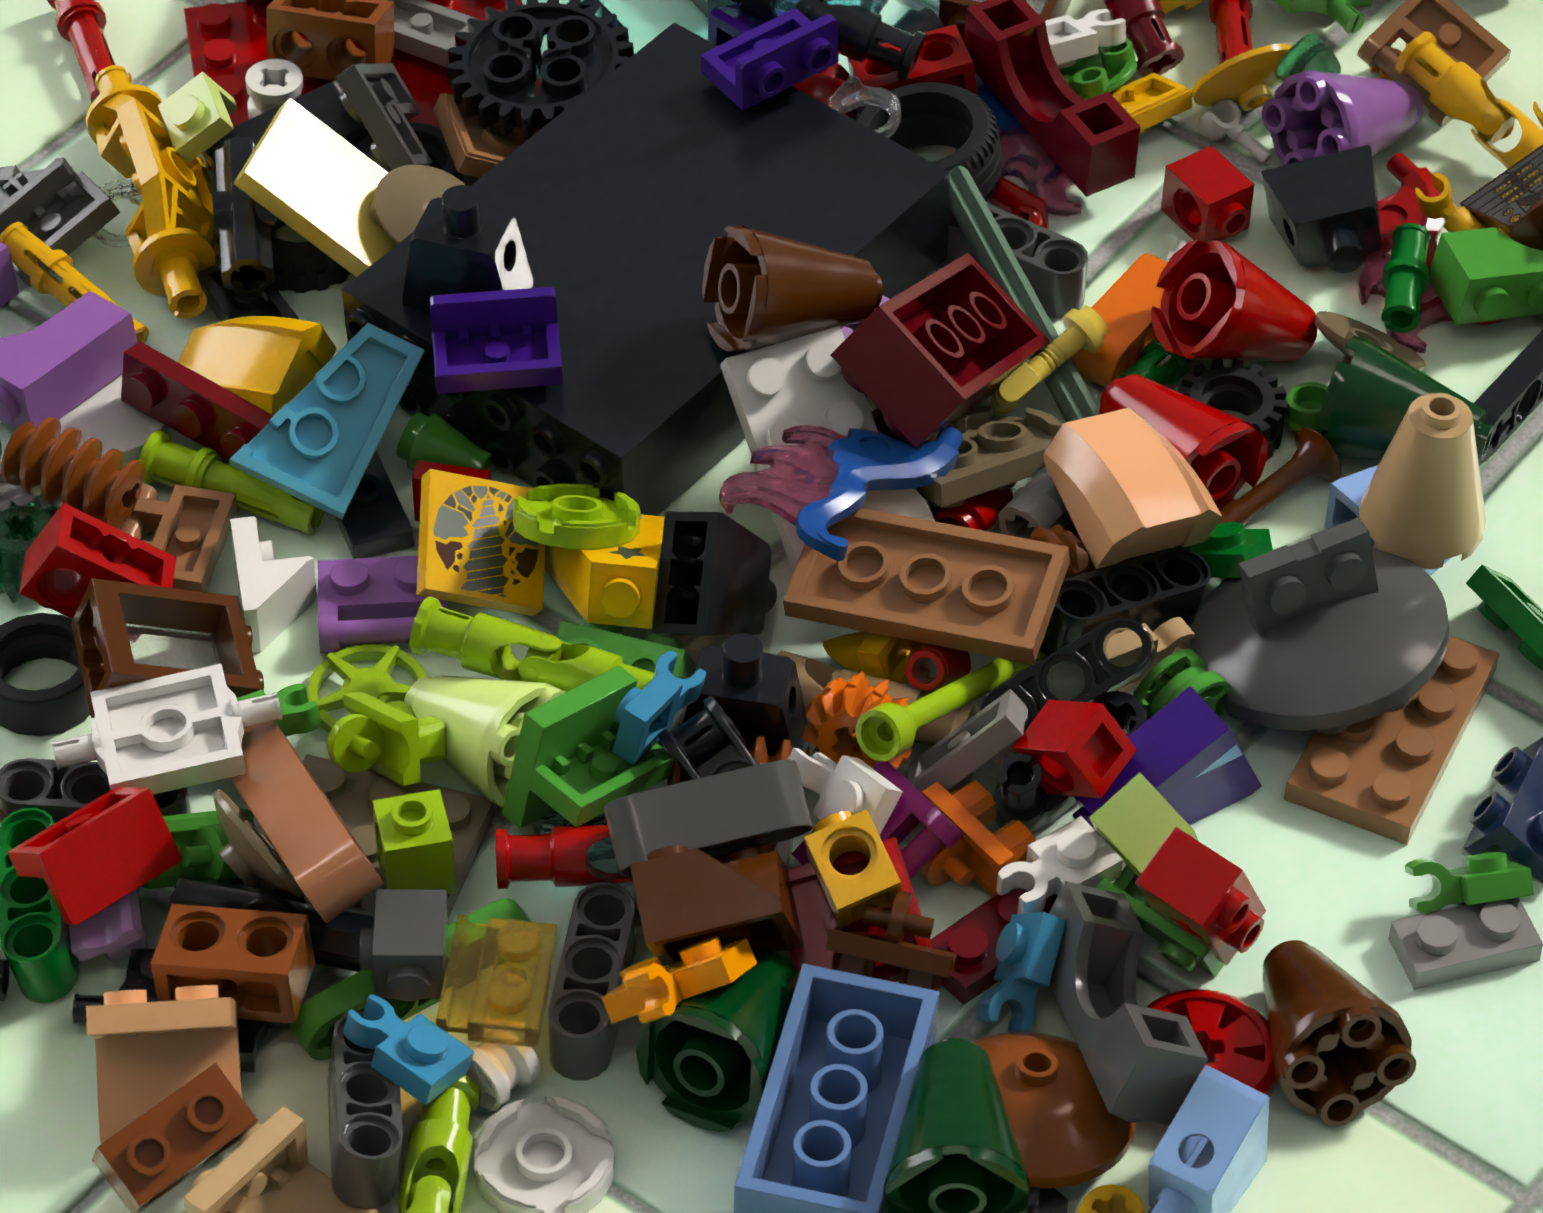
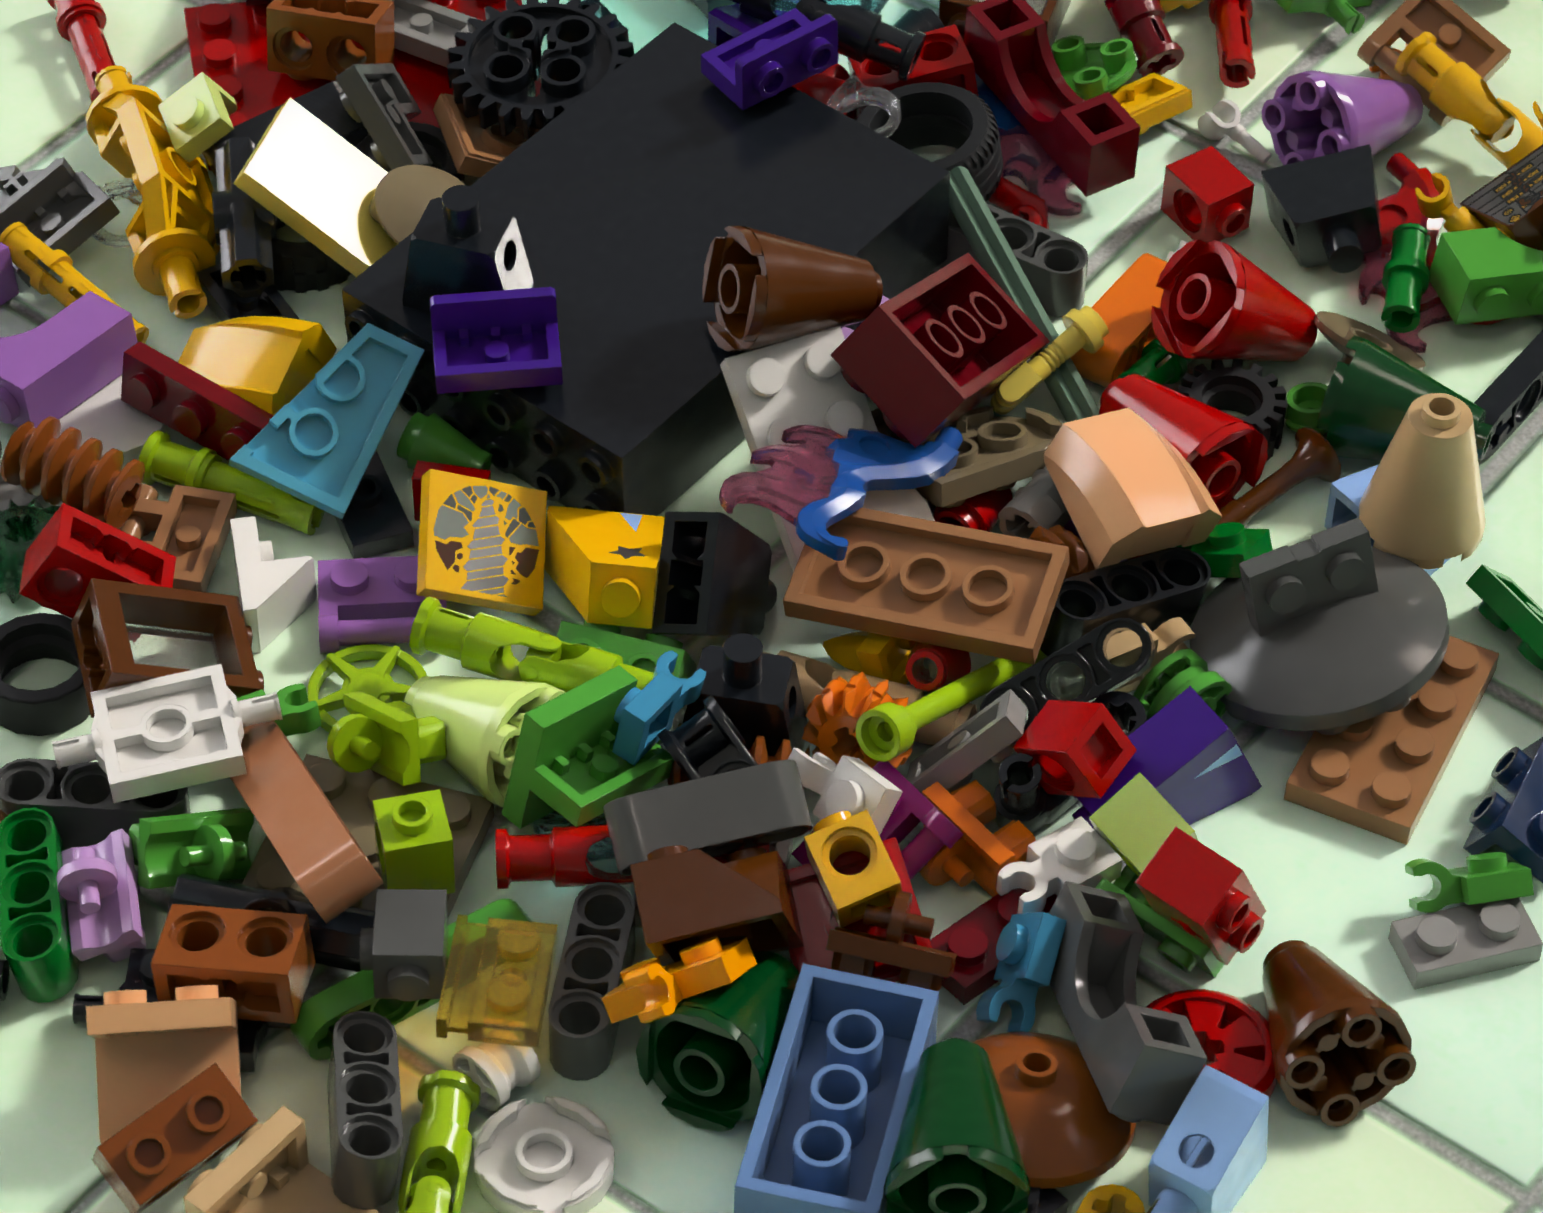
(99, 852): red panel -> none
(249, 850): dark tan dish -> none
(271, 85): white wheel -> none
(410, 1054): dark azure plate -> none
(576, 517): lime tile -> none
(1080, 38): white plate -> none
(1243, 78): yellow dish -> none
(1308, 55): clear green tile -> none

